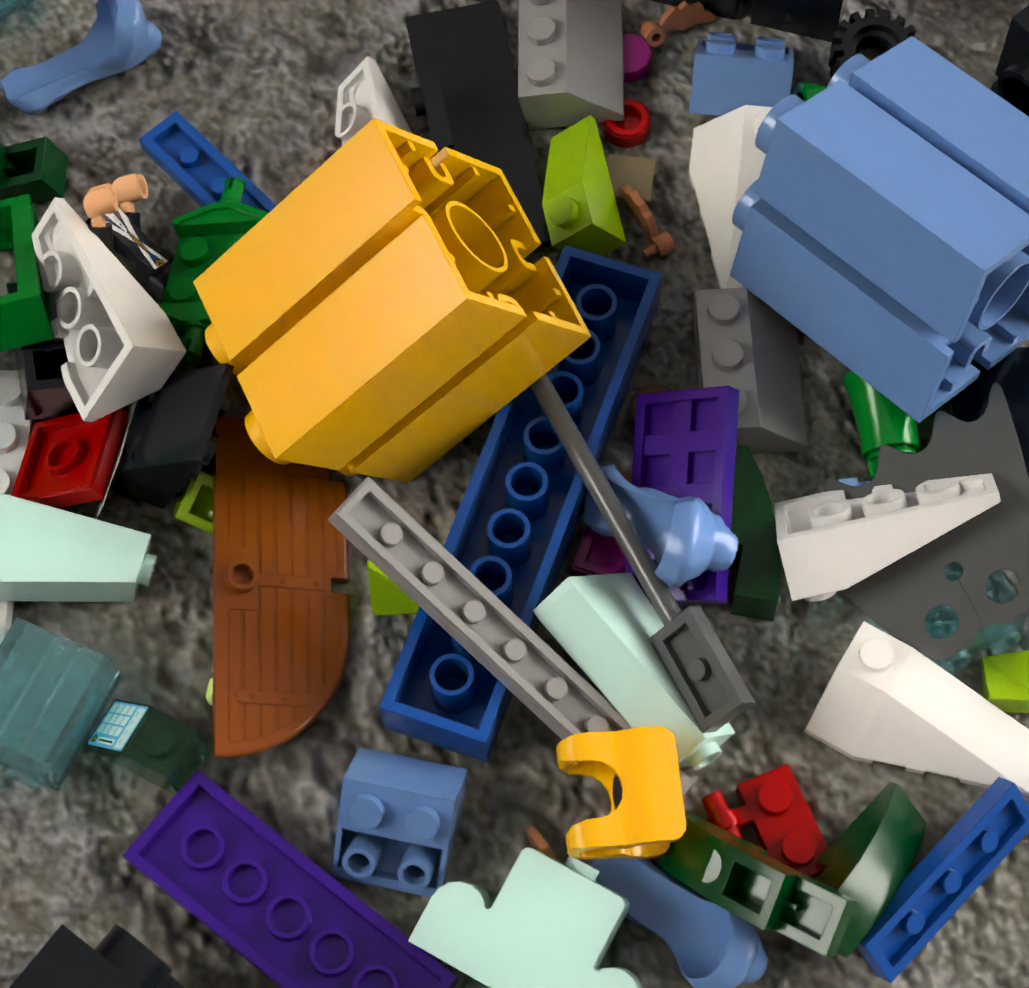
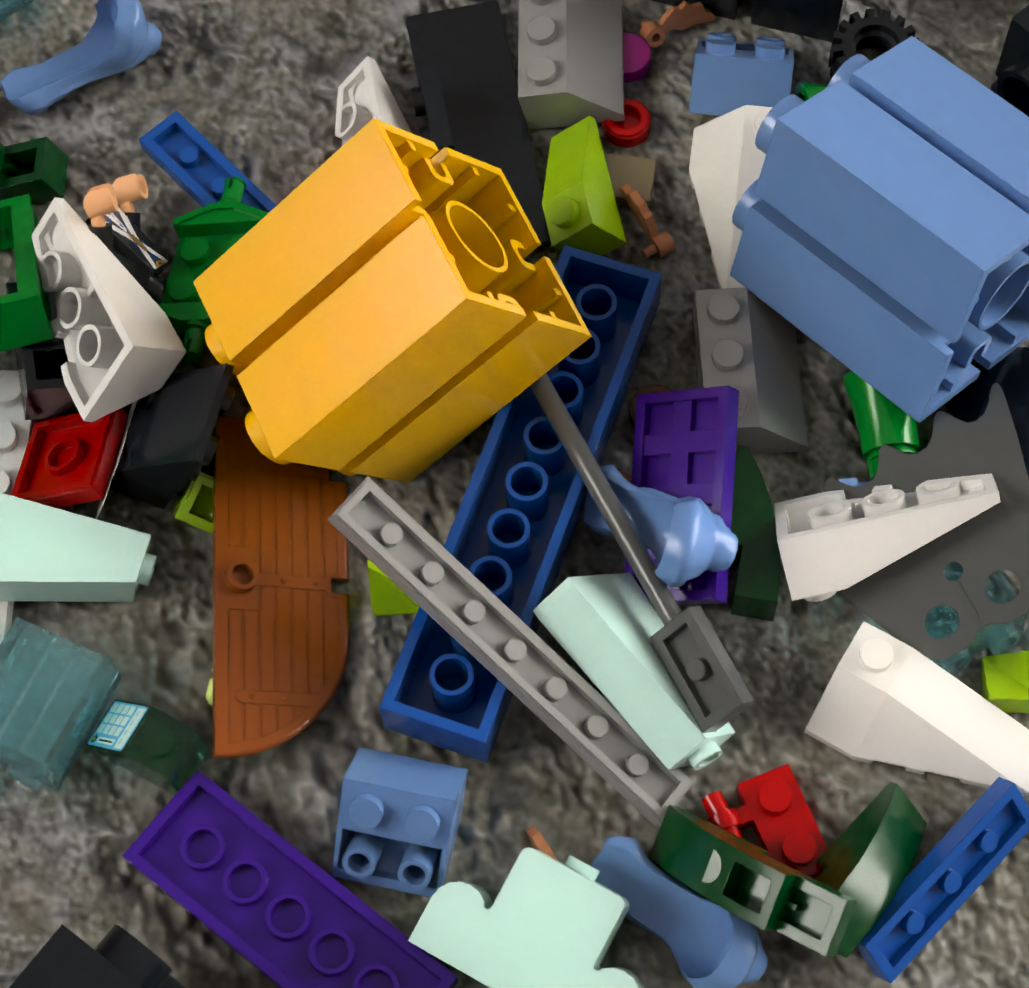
(598, 556): magenta tile -> none
(644, 790): yellow piece -> none

